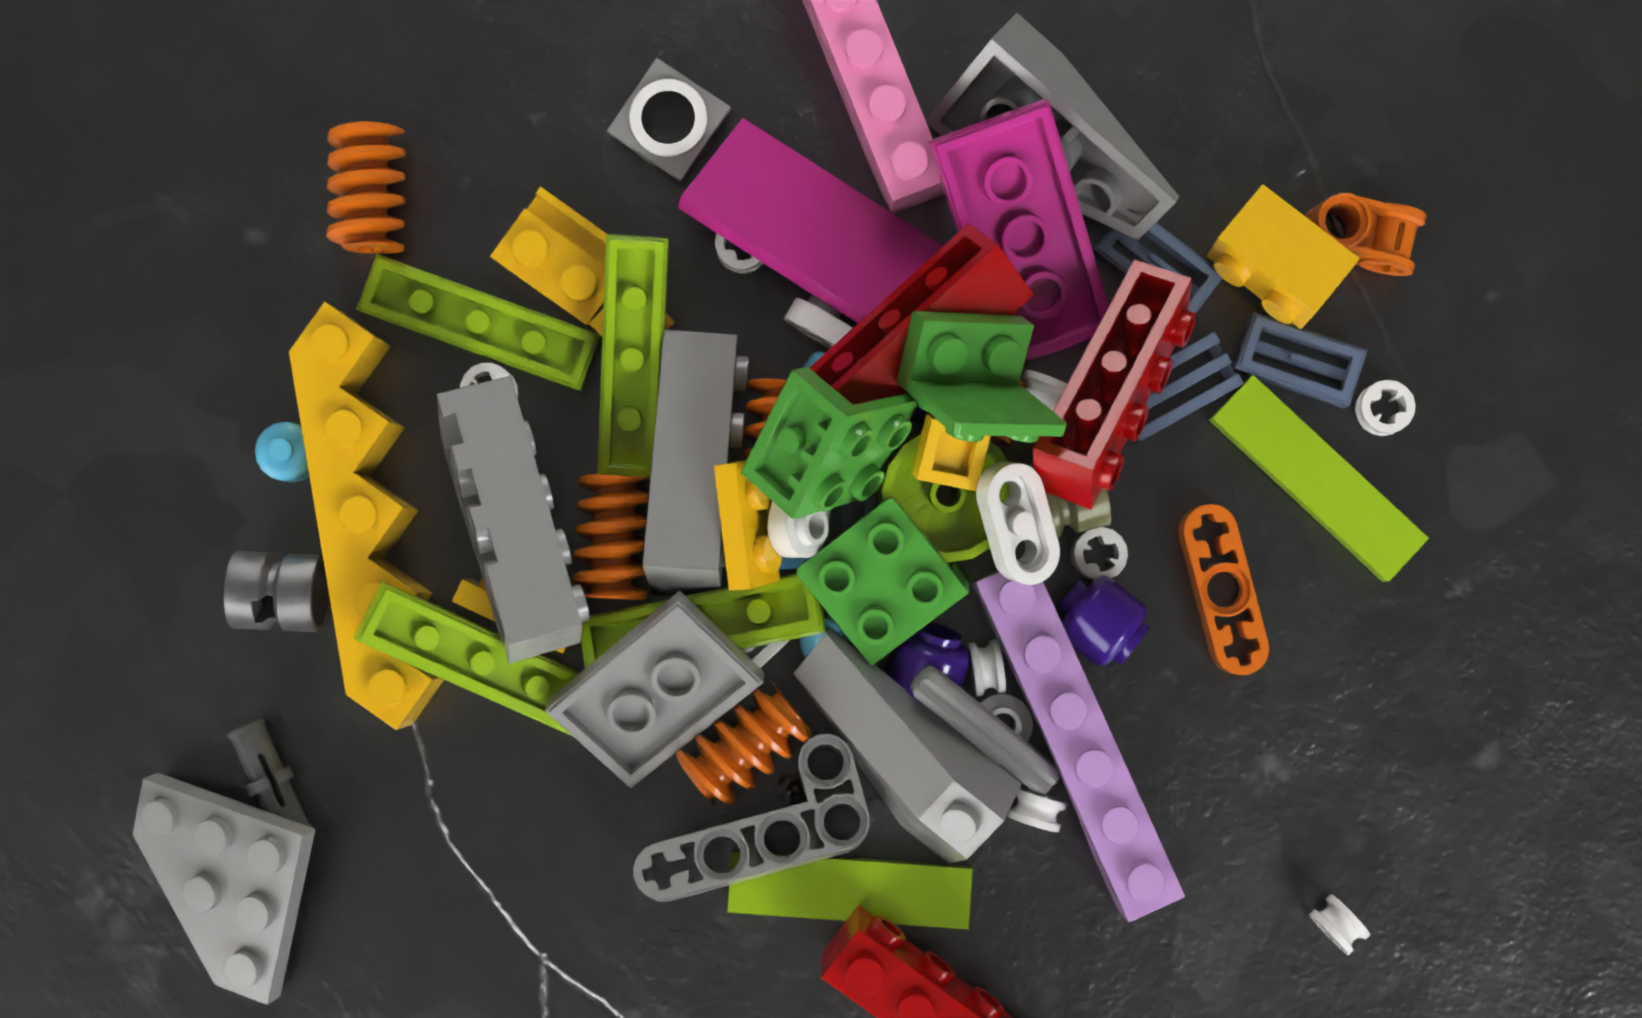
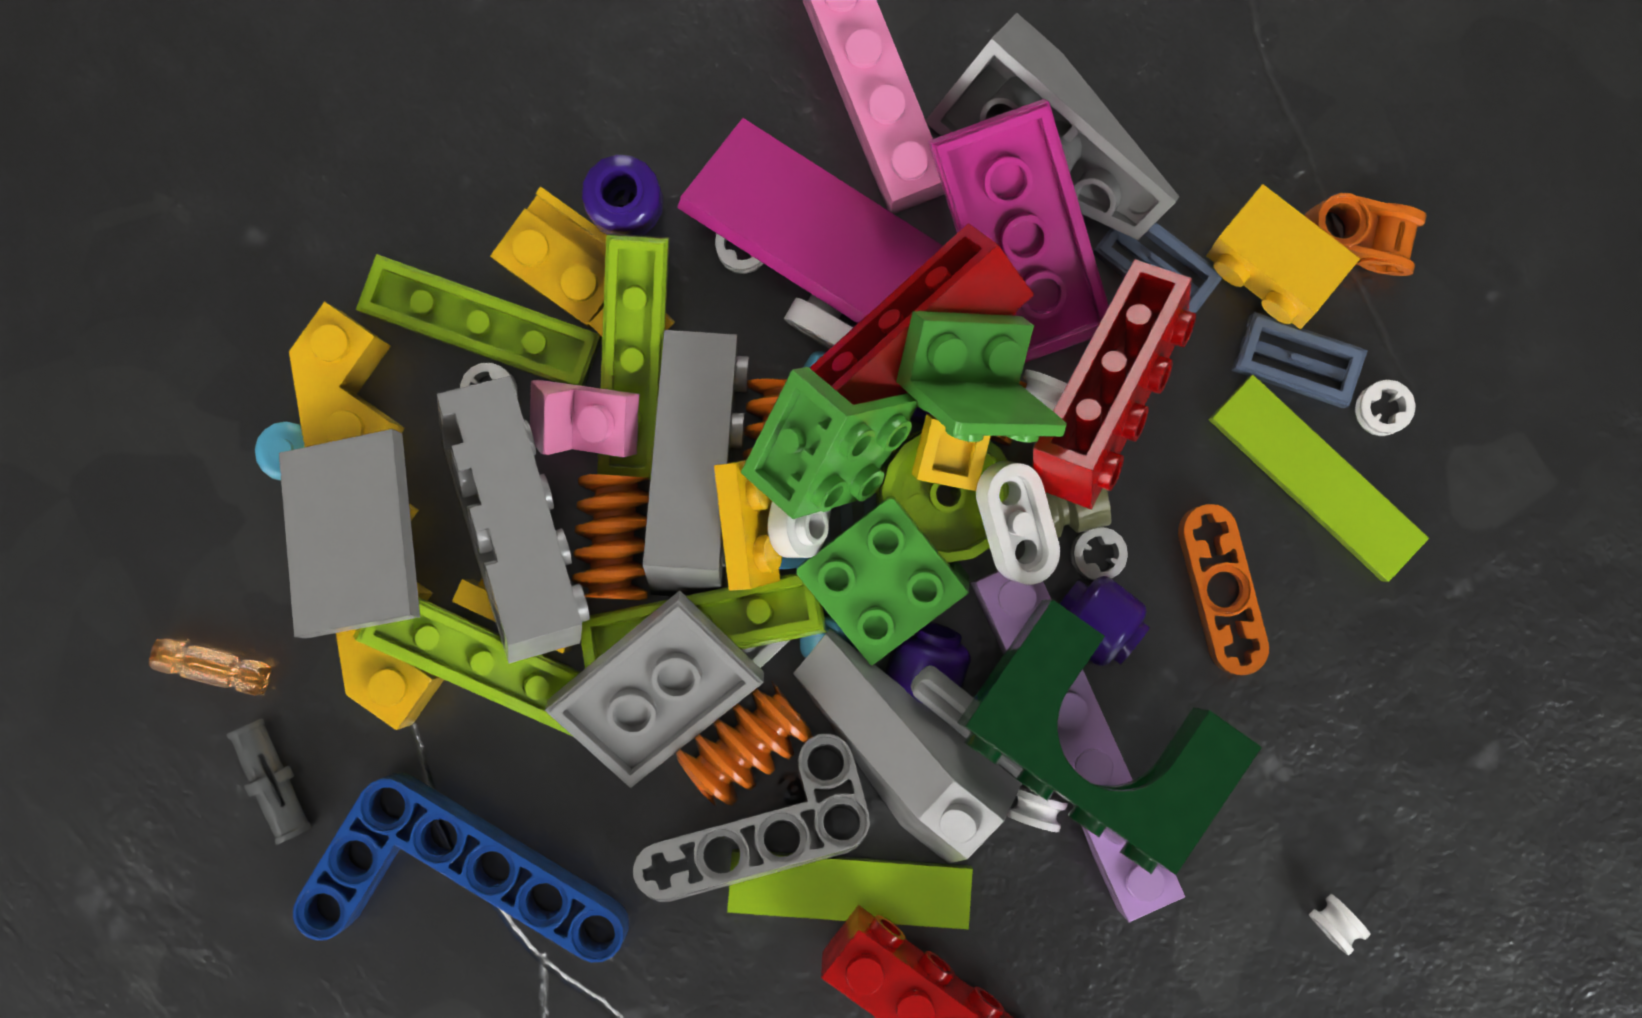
(210, 666): none -> clear orange axle
(229, 878): light grey plate -> none
(267, 591): flat silver wheel -> none
(348, 534): none -> light grey tile
(363, 187): orange piece -> none
(462, 864): none -> blue beam
(583, 419): none -> bright pink slope
(619, 177): none -> dark purple head
(676, 157): piece -> none
(986, 667): white bush -> none
(1154, 814): none -> dark green arch
(1219, 363): sand blue tile -> none

